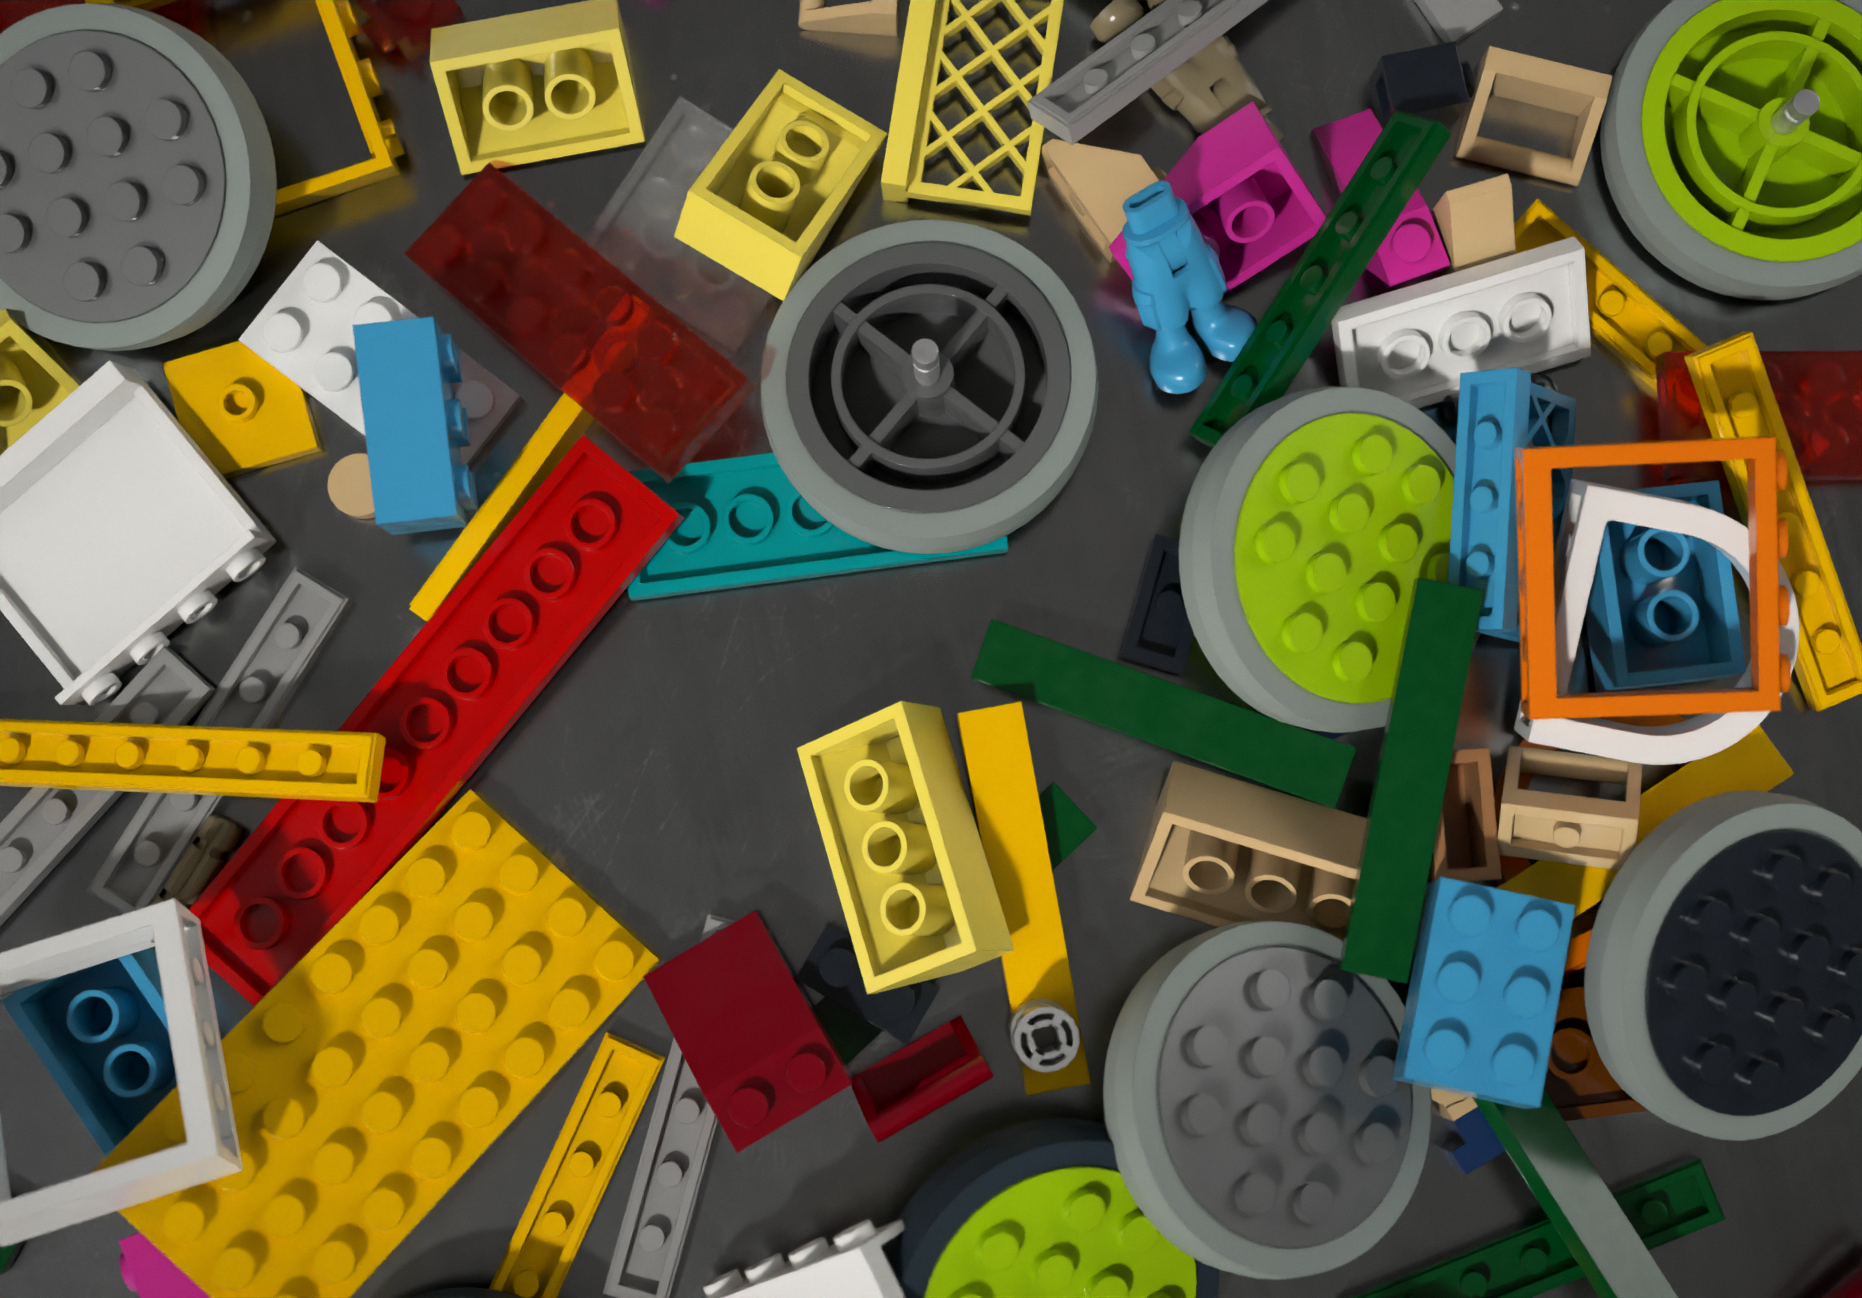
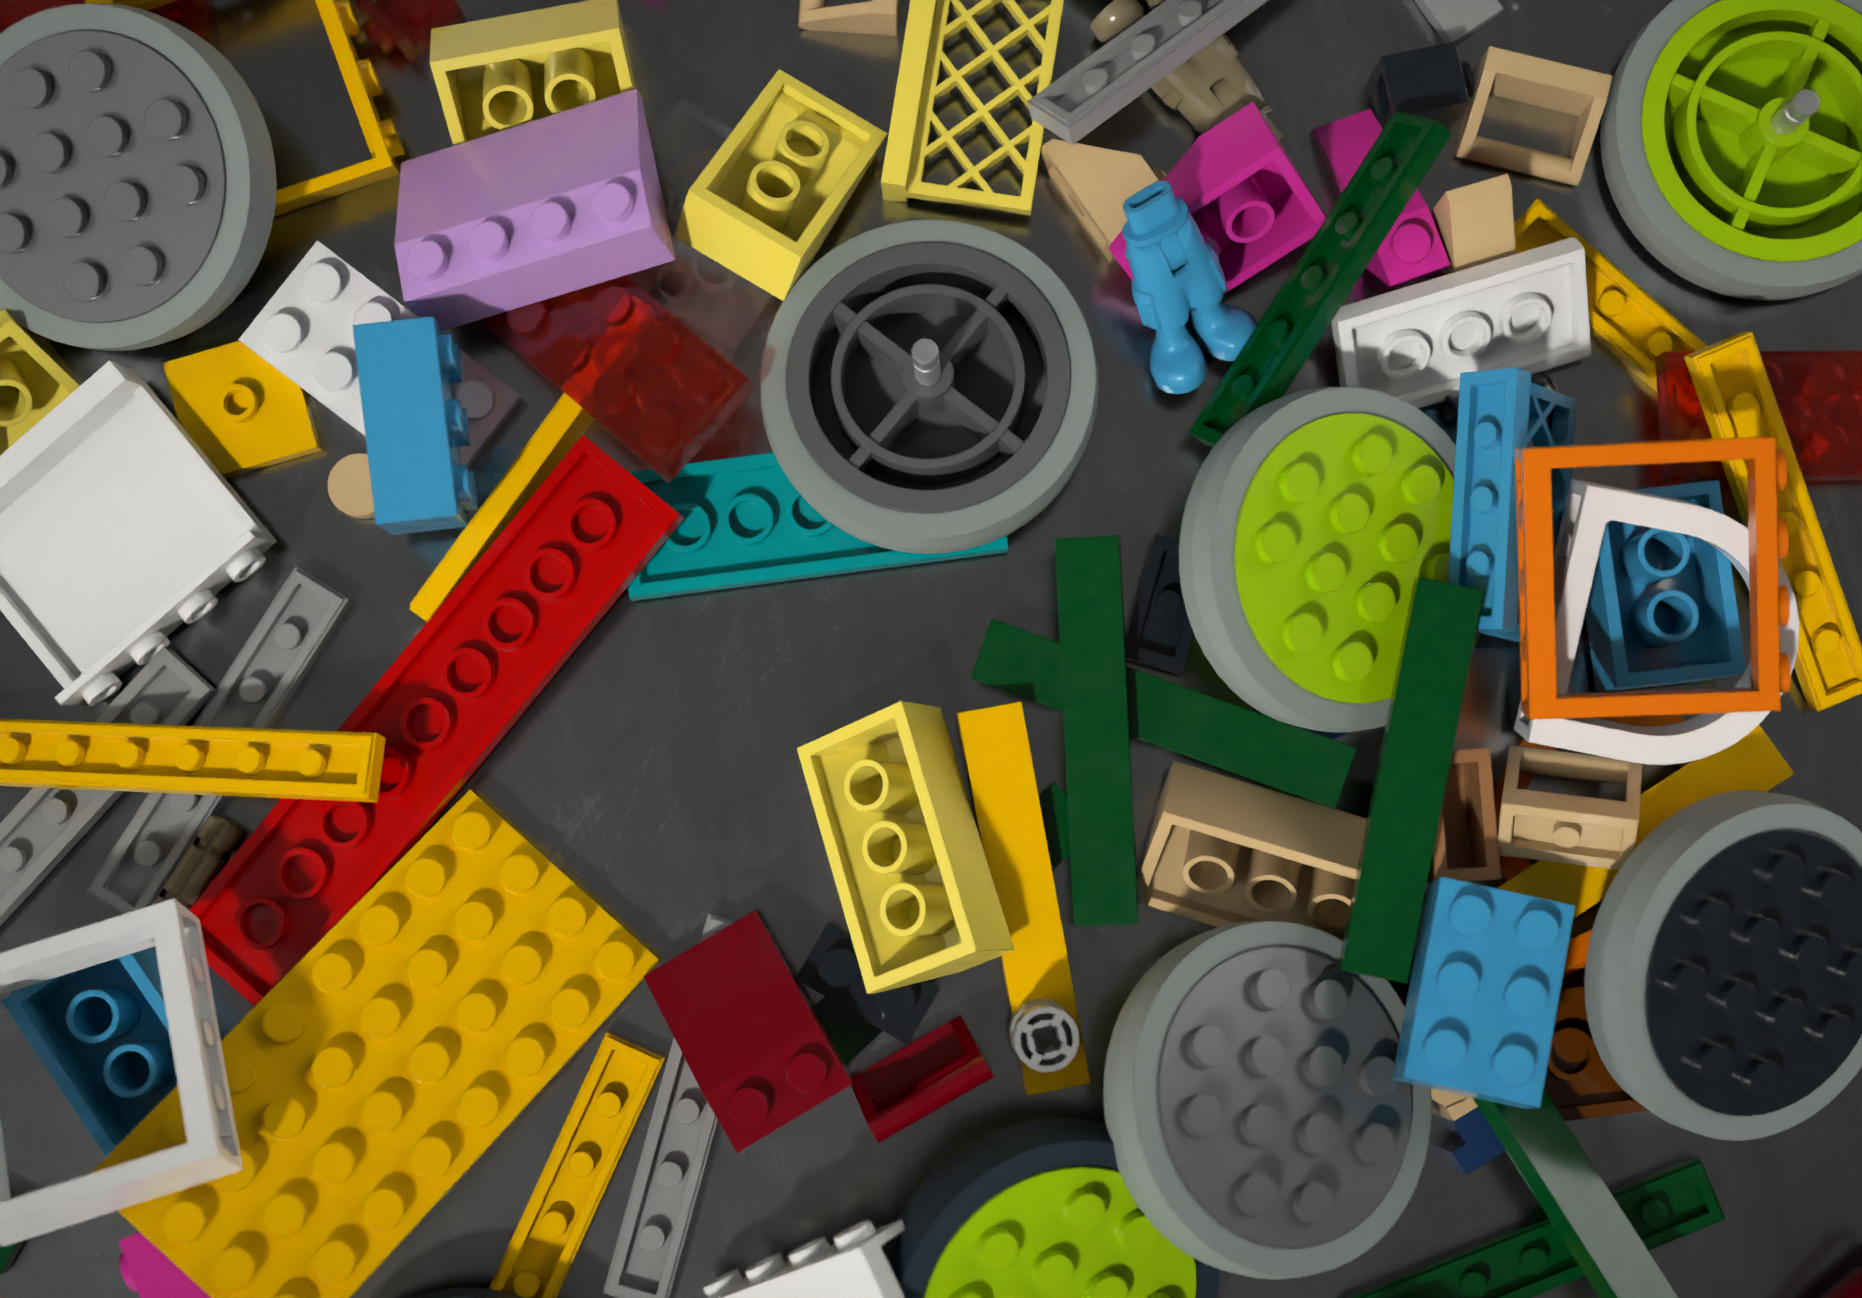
(531, 213): none -> lavender slope
(1096, 731): none -> dark green tile

